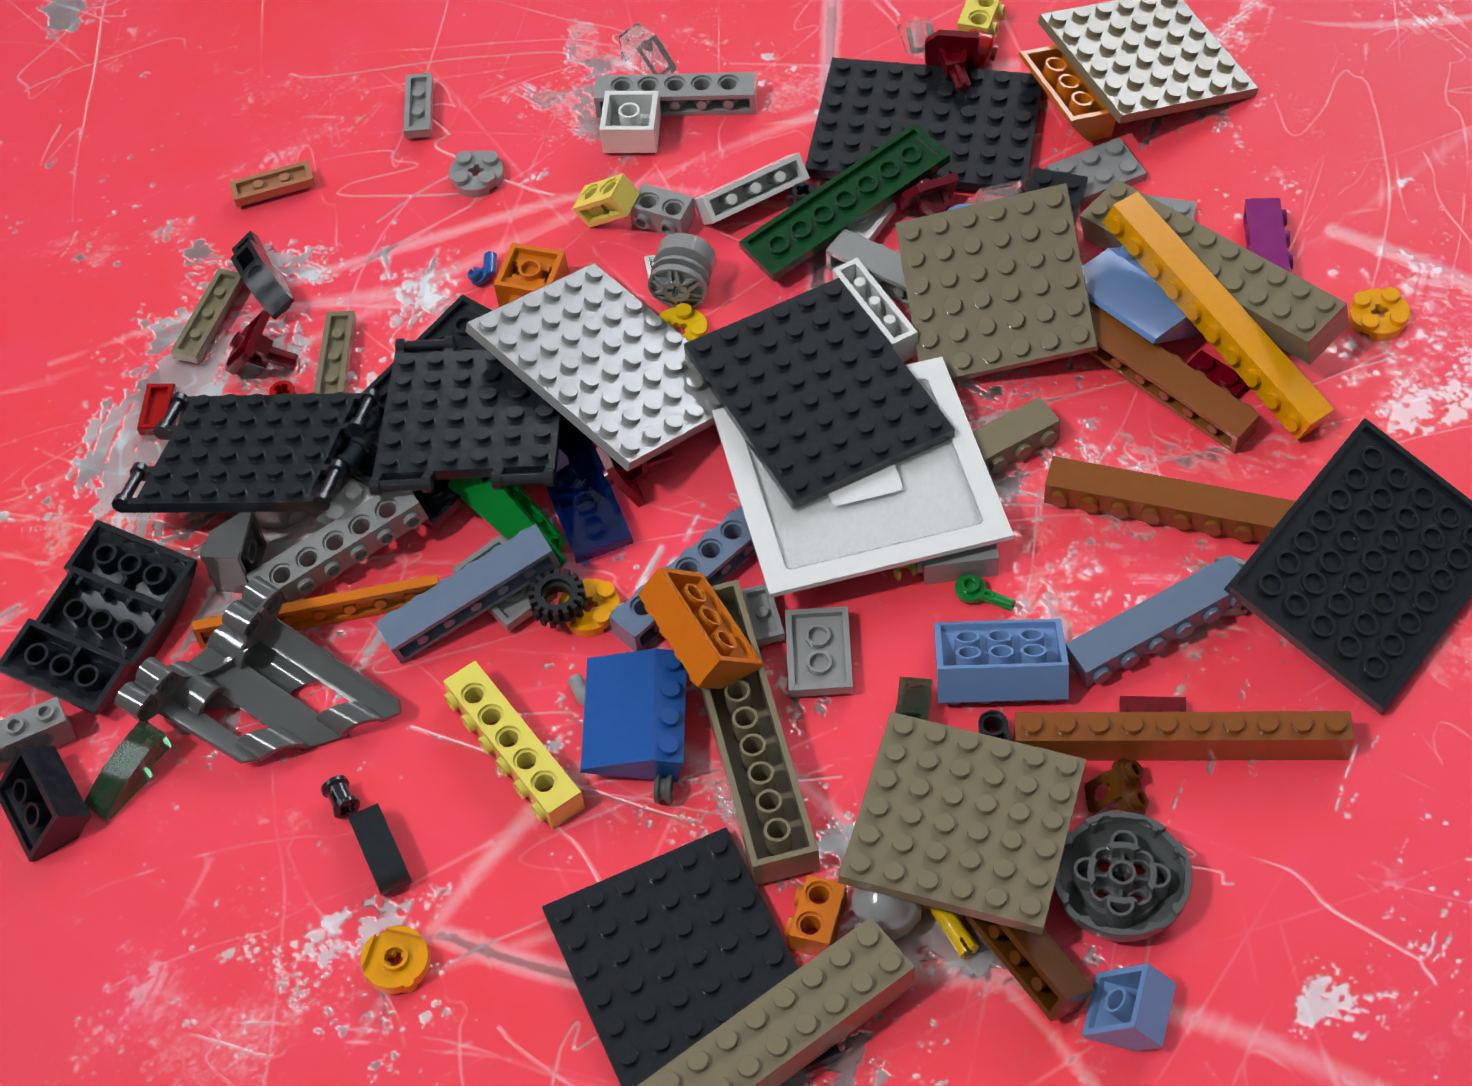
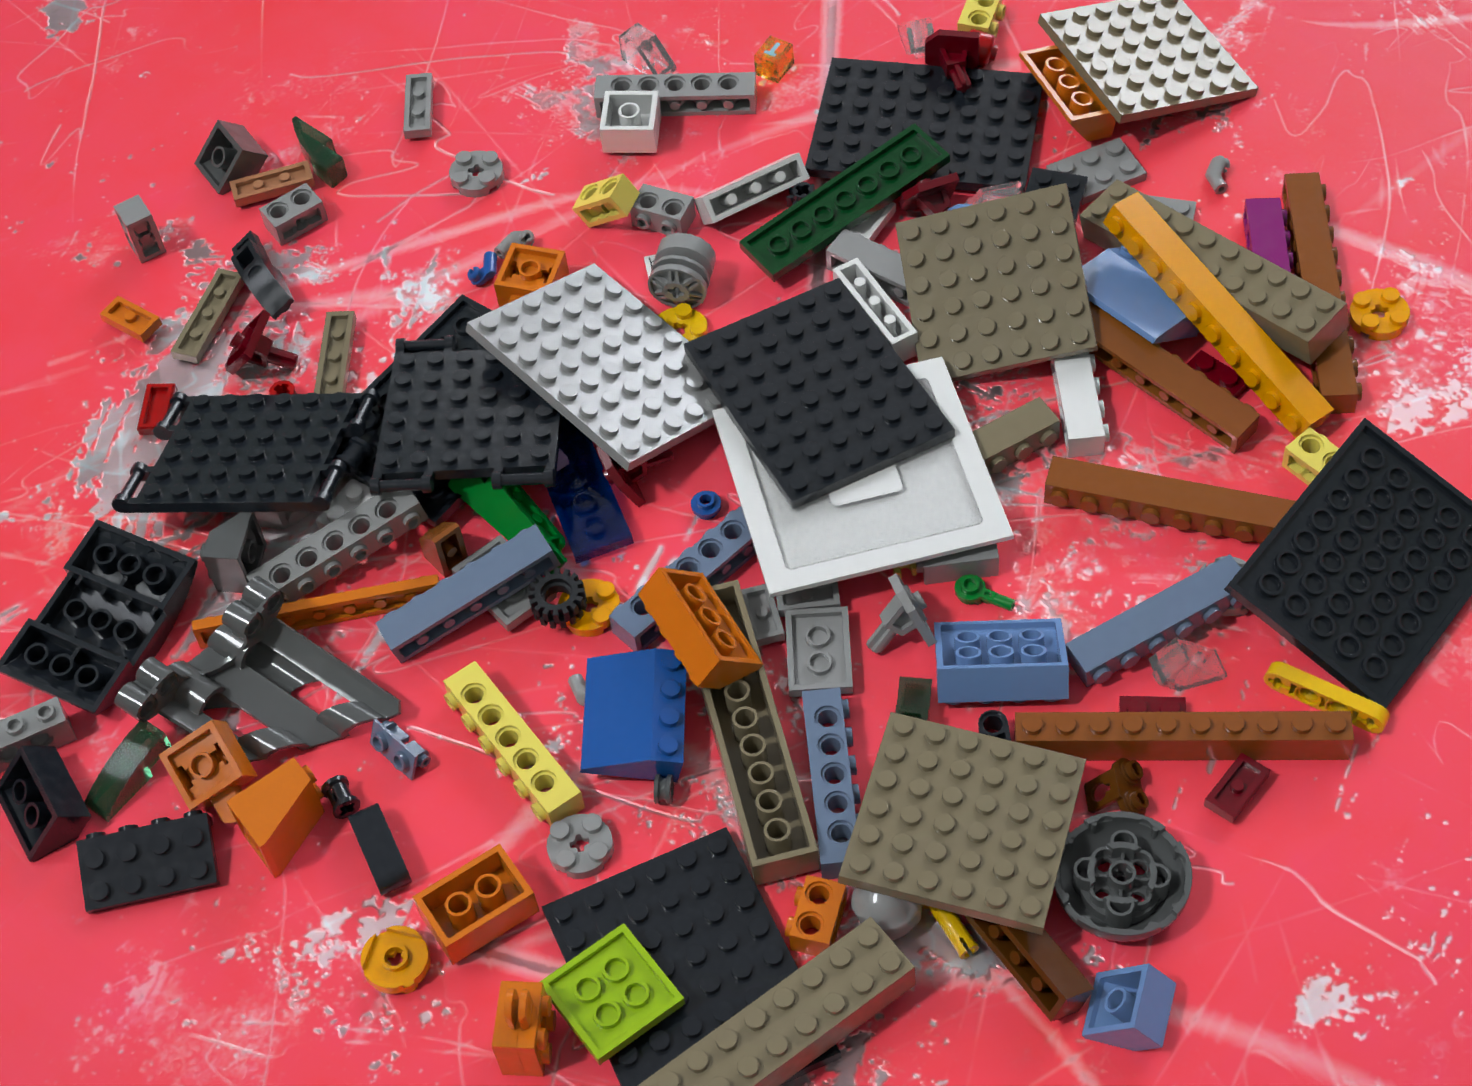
(130, 319): none -> orange plate
(139, 228): none -> brick
(147, 861): none -> black bracket
(198, 774): none -> orange brick
(229, 155): none -> dark grey slope
(278, 813): none -> orange slope
(293, 214): none -> light grey brick
(320, 153): none -> slope
(390, 740): none -> sand blue hinge
(444, 547): none -> dark orange slope
(476, 903): none -> orange brick
(521, 237): none -> light grey arm
(523, 1028): none -> orange brick
(576, 828): none -> light grey plate
(612, 993): none -> lime plate
(709, 510): none -> blue plate
(774, 59): none -> brick
(815, 597): none -> light grey plate
(821, 708): none -> sand blue brick
(900, 617): none -> light grey piece
(1079, 405): none -> white brick
(1186, 665): none -> clear slope
(1214, 172): none -> light grey arm
(1236, 788): none -> dark red plate
(1308, 455): none -> light yellow brick
(1316, 262): none -> dark orange brick
(1326, 696): none -> yellow beam

